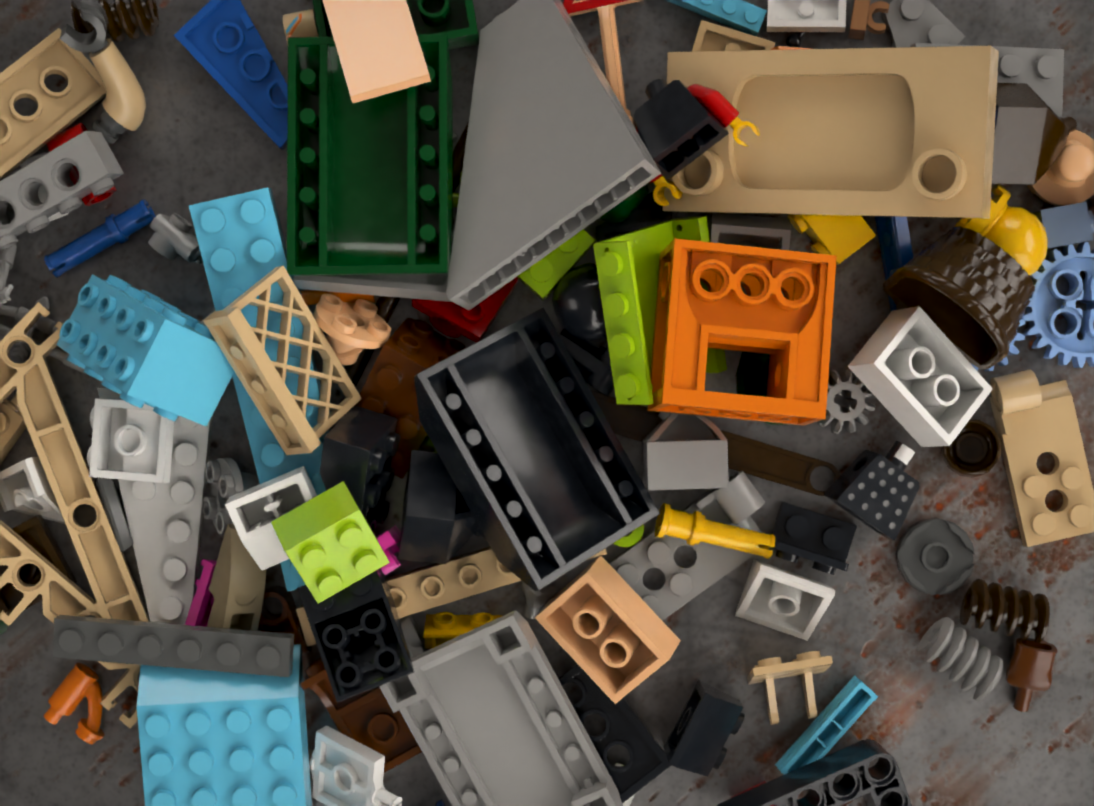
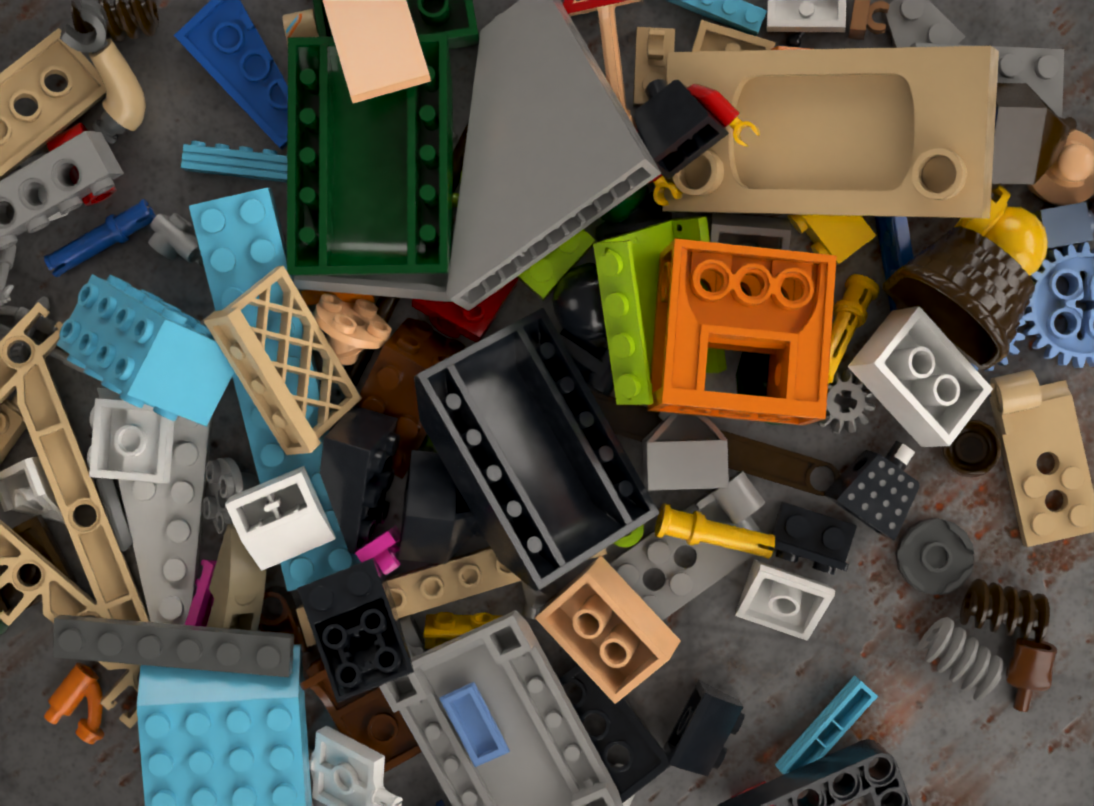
(235, 163): none -> medium azure piece
(329, 542): lime brick -> none
(474, 724): none -> medium blue tile
(651, 58): none -> tan plate
(772, 668): tan plate -> none
(849, 315): none -> yellow pin

